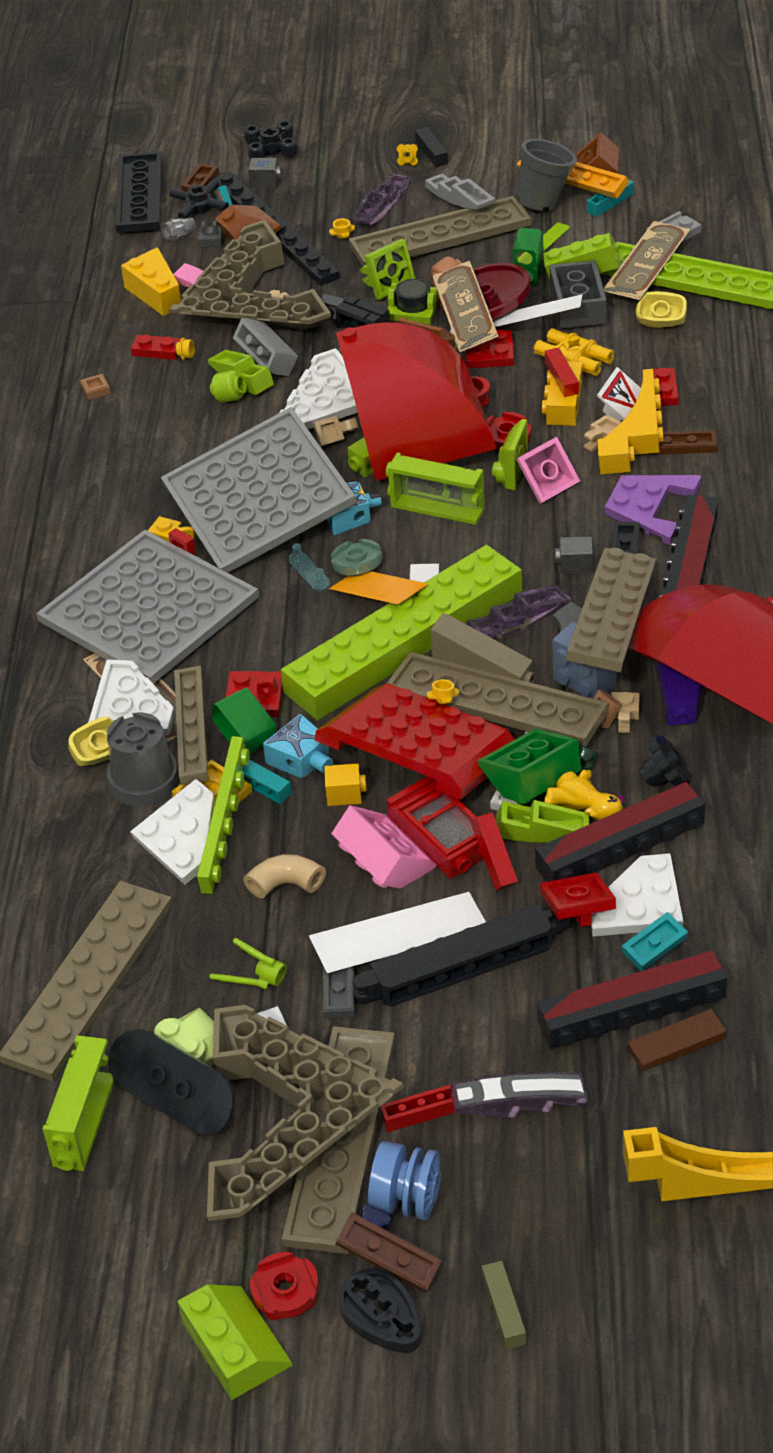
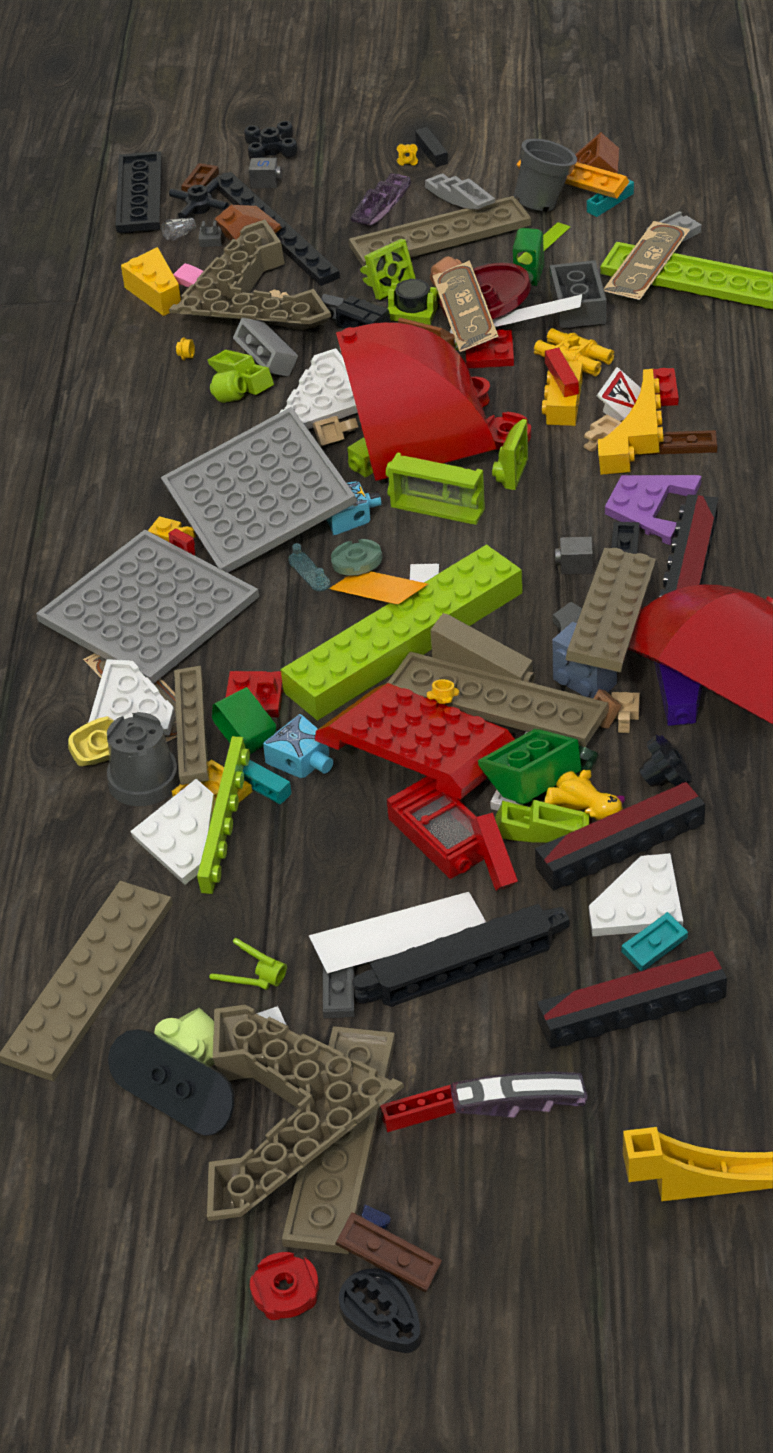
(78, 1105): lime door -> none
(95, 386): medium nougat tile -> none
(155, 347): red plate -> none
(222, 194): teal tile -> none
(232, 1337): lime slope -> none
(284, 870): tan cylinder -> none
(341, 228): yellow plate -> none
(344, 784): yellow brick -> none
(381, 848): bright pink slope -> none
(410, 1181): medium blue wheel -> none
(504, 1305): olive piece -> none
(524, 611): clear purple slope -> none
(548, 470): bright pink slope -> none
(578, 897): red hinge -> none
(599, 248): lime slope -> none
(661, 309): light yellow piece -> none
(676, 1040): reddish brown tile -> none

